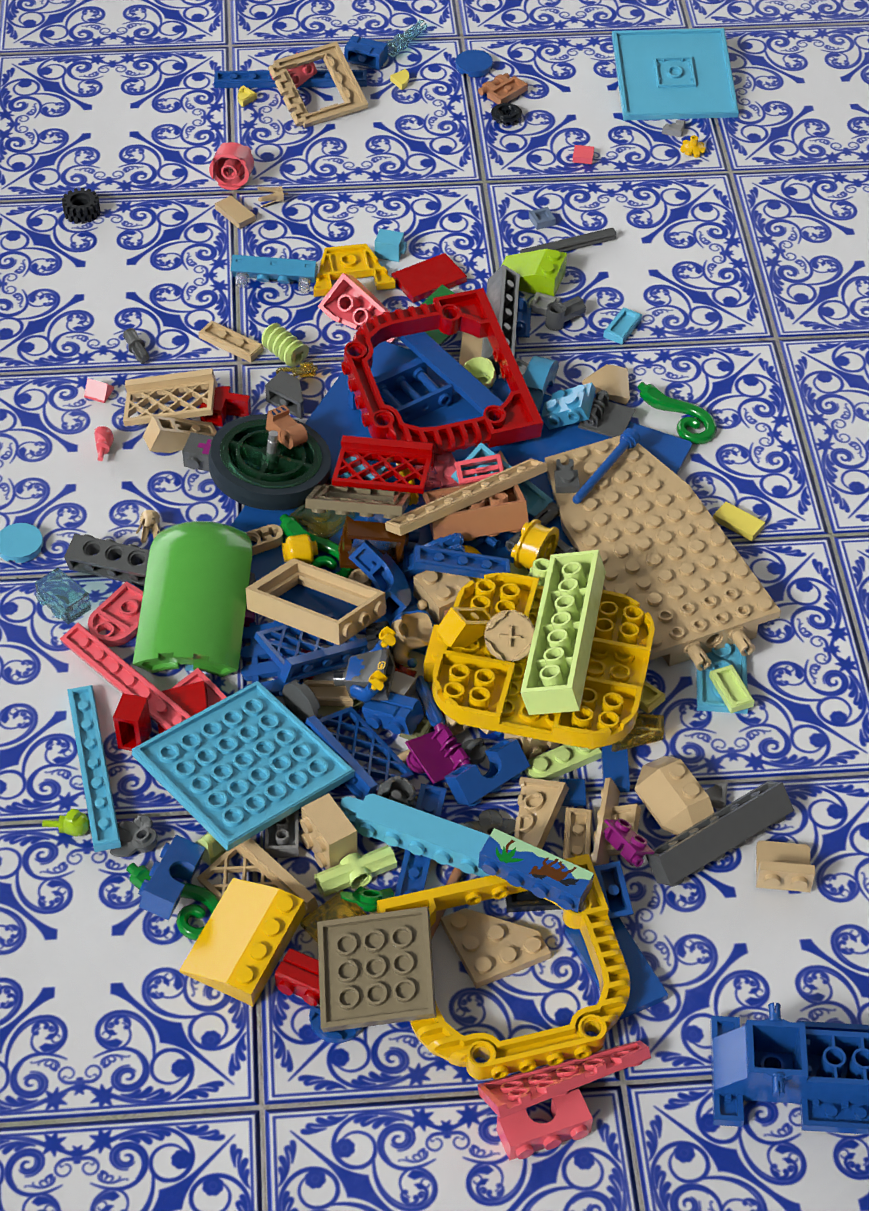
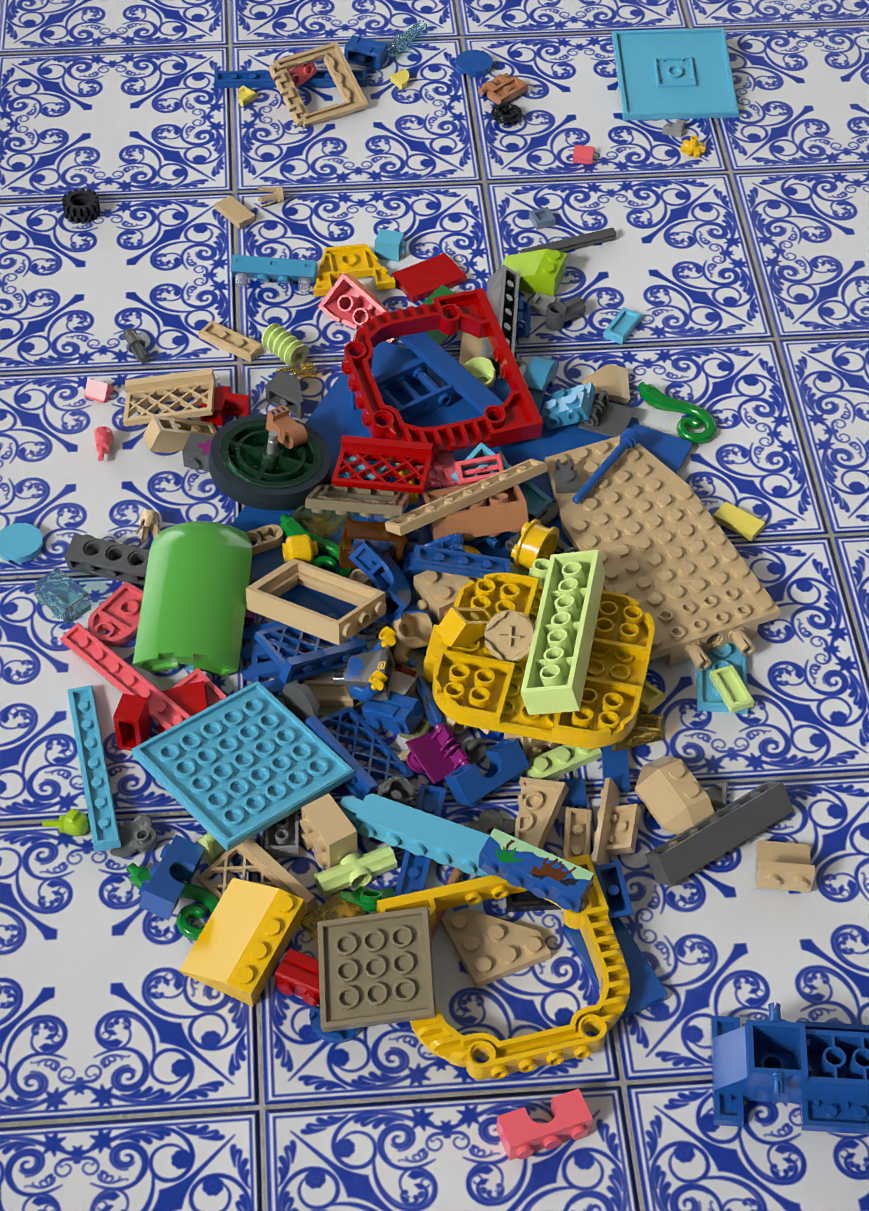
(231, 165): coral brick -> none
(530, 1088): coral wing -> none
(621, 834): magenta hinge -> none

